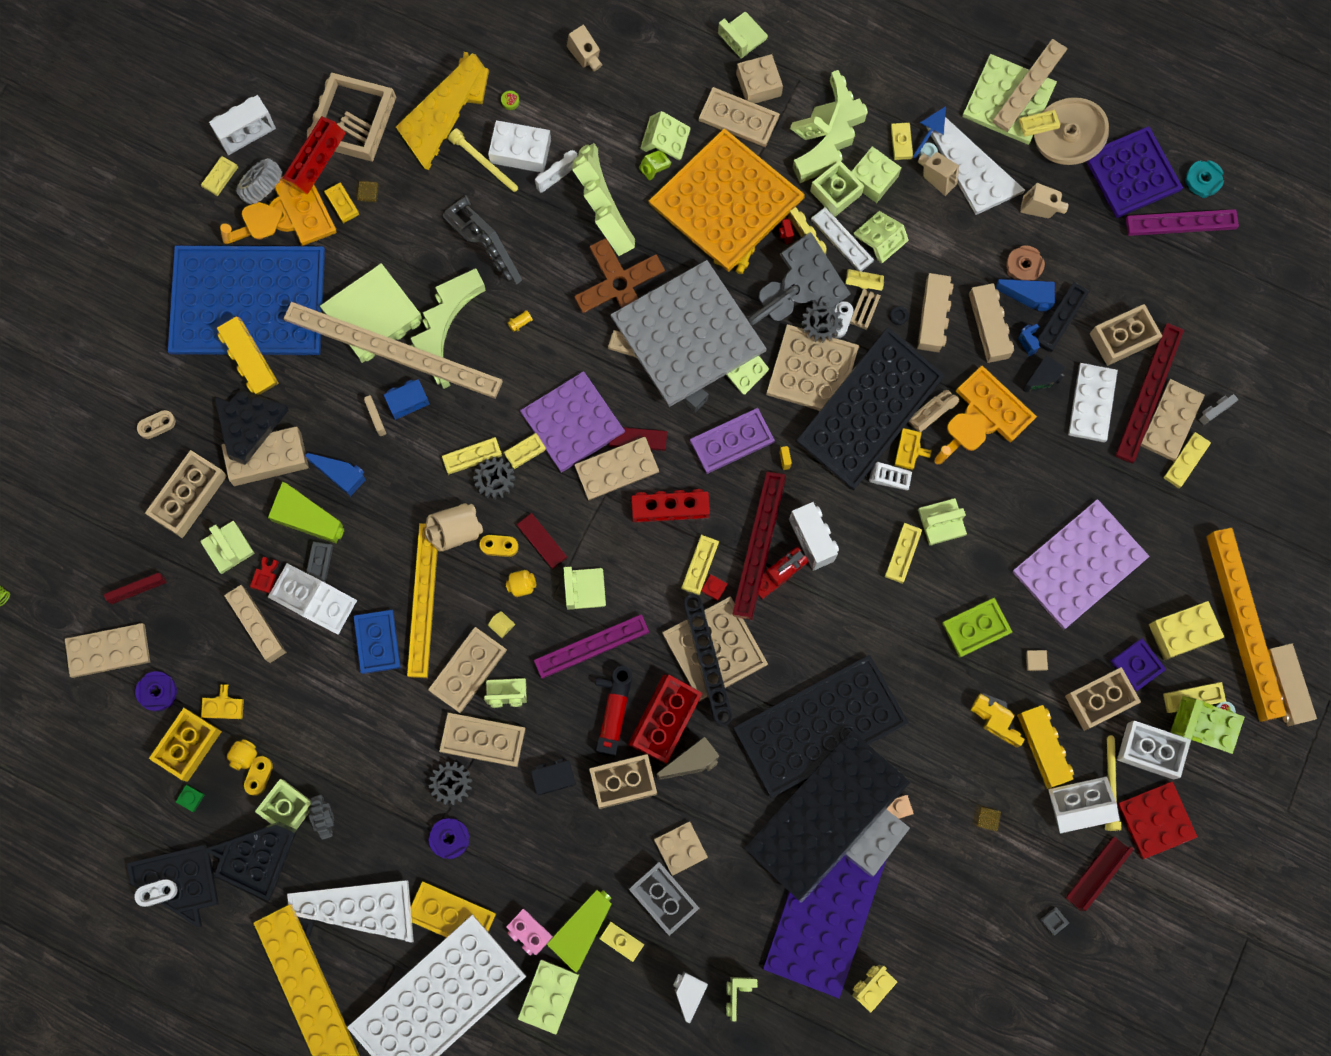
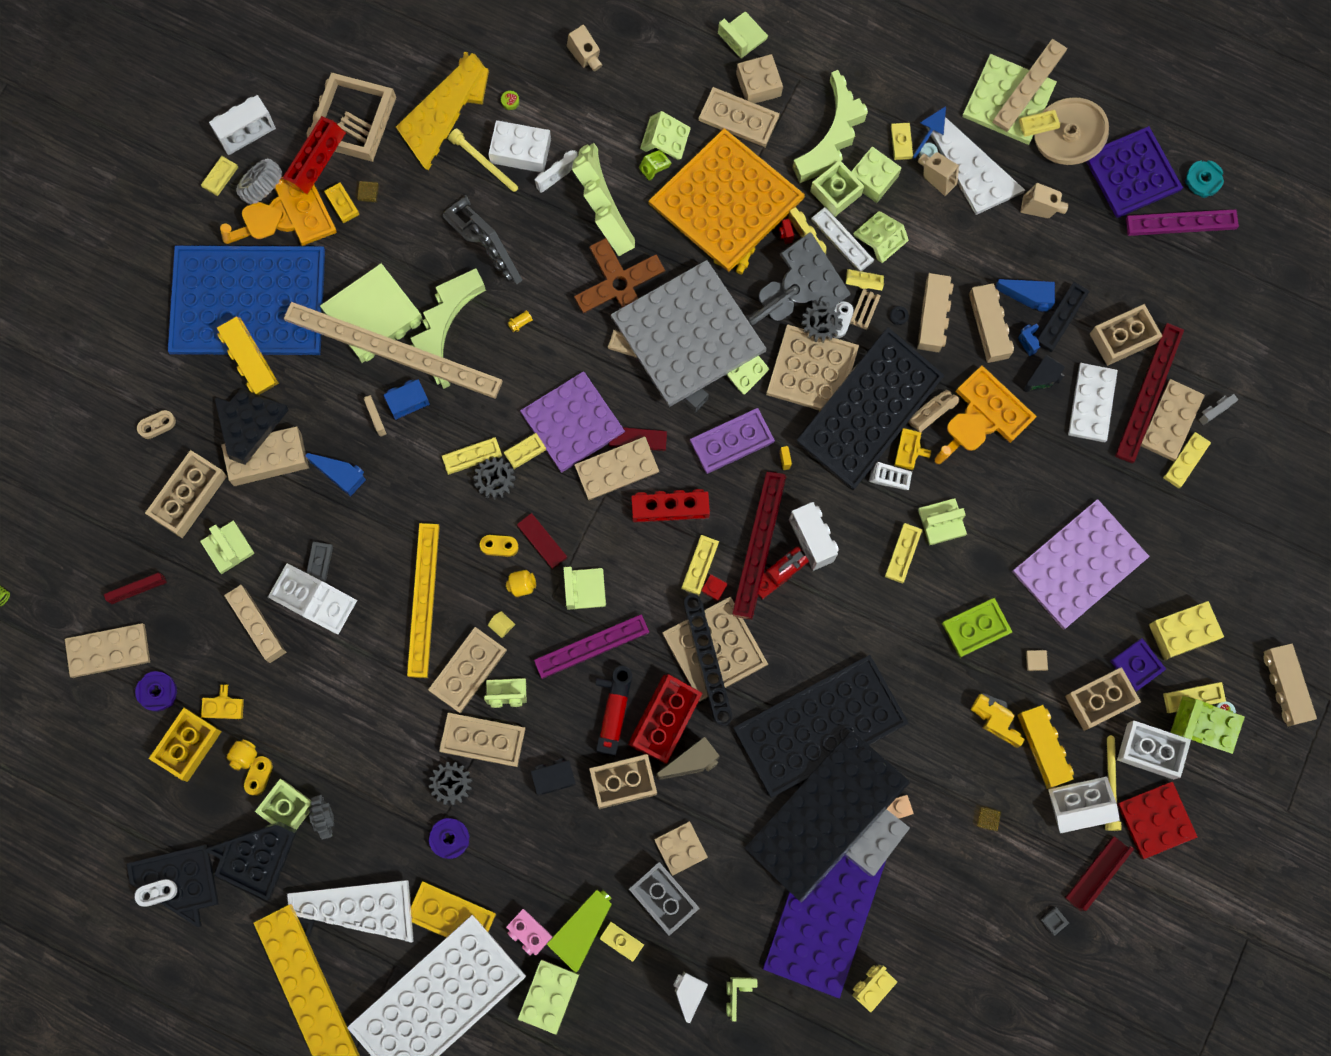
(190, 798): green plate -> none
(264, 579): red plate -> none
(301, 514): lime slope -> none
(377, 642): blue plate -> none
(452, 527): tan cylinder -> none
(819, 123): yellowish green bracket -> none
(1022, 254): nougat plate -> none
(1246, 625): light orange brick -> none

